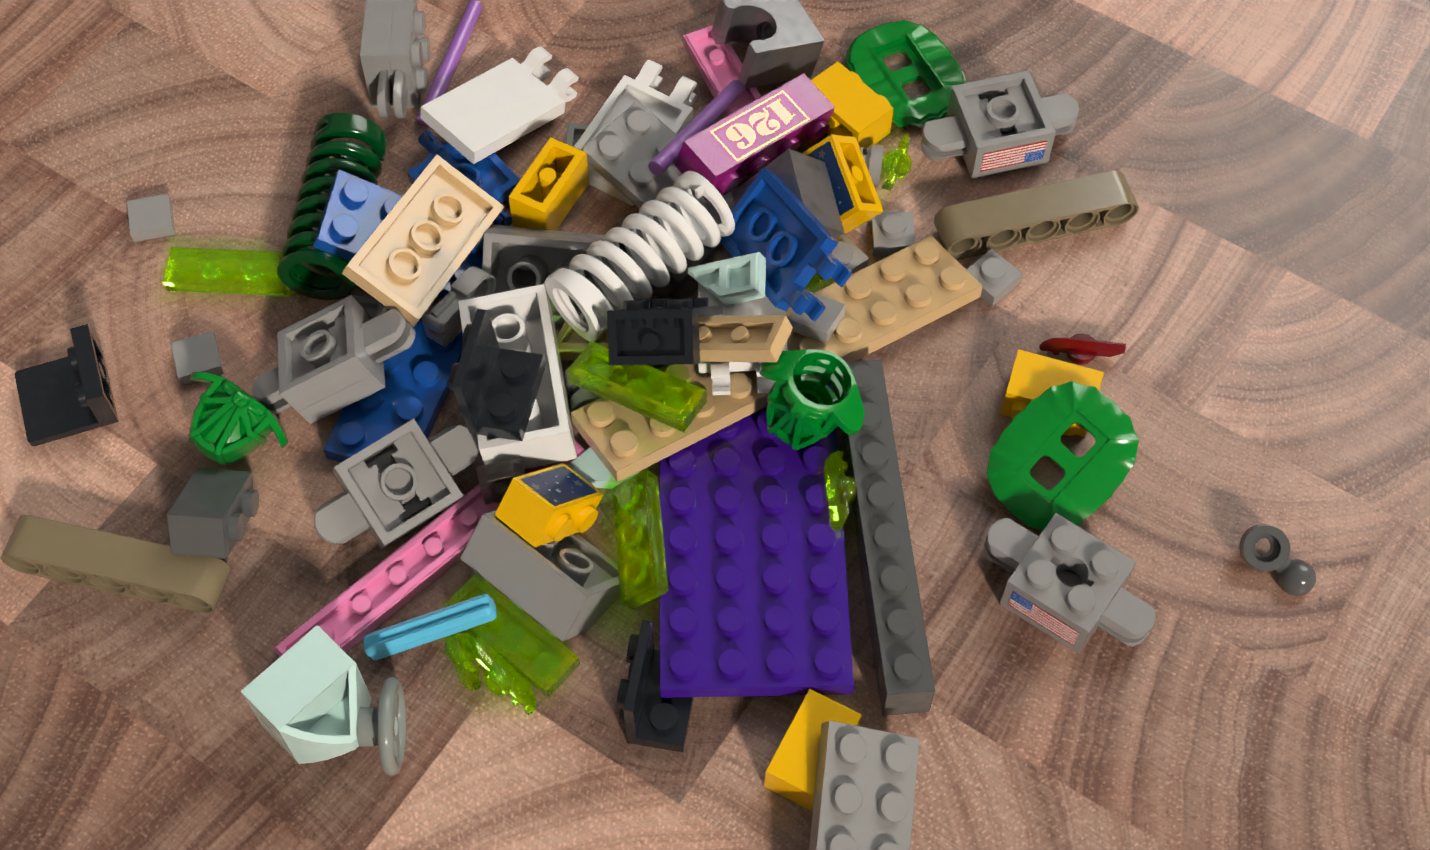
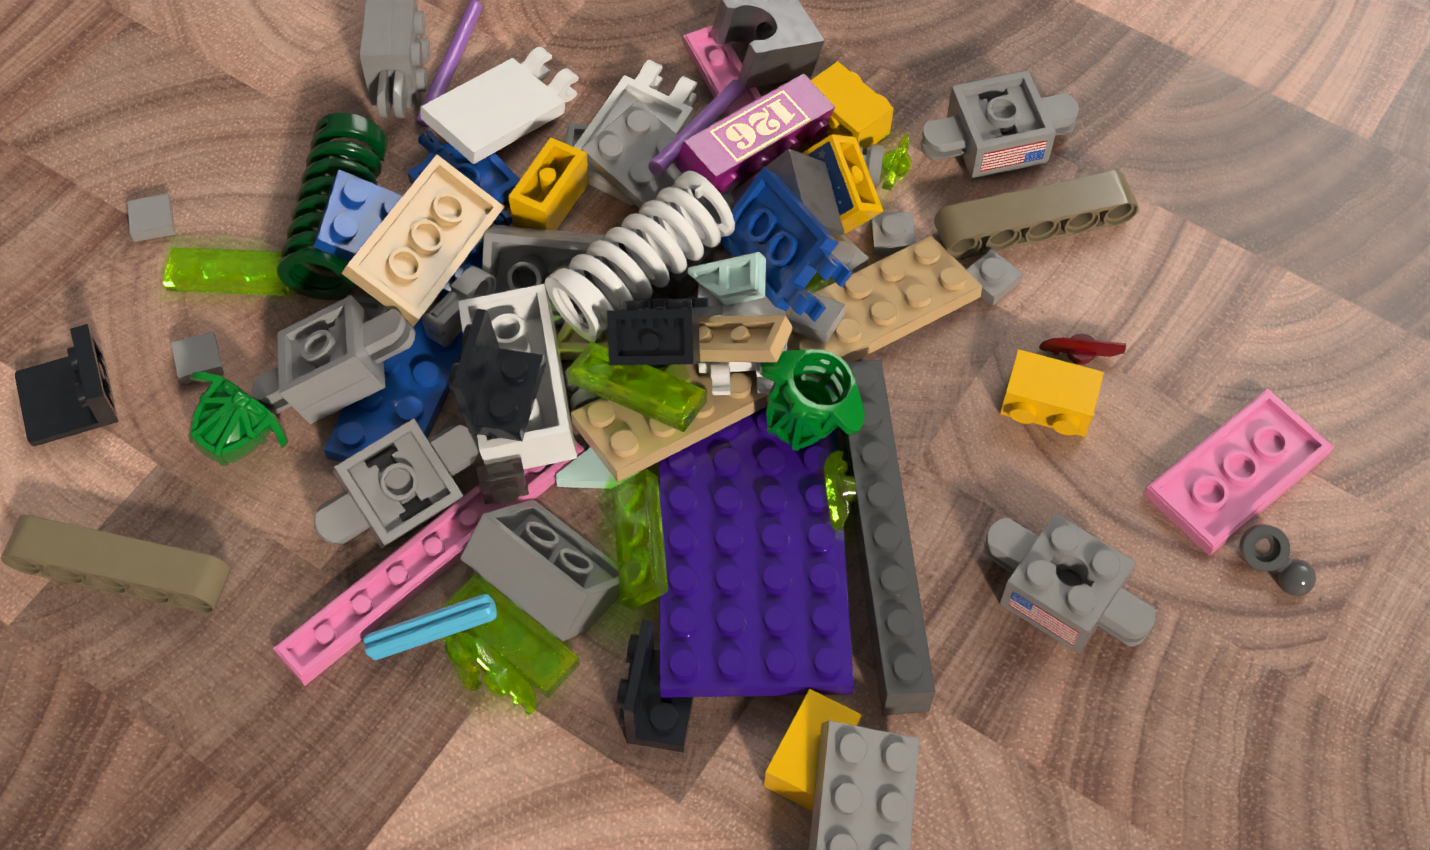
(212, 513): dark grey brick -> none
(321, 706): light aqua piece -> none
(549, 505): yellow brick -> none
(929, 63): green piece -> none
(1038, 433): green piece -> none
(1238, 471): none -> bright pink tile

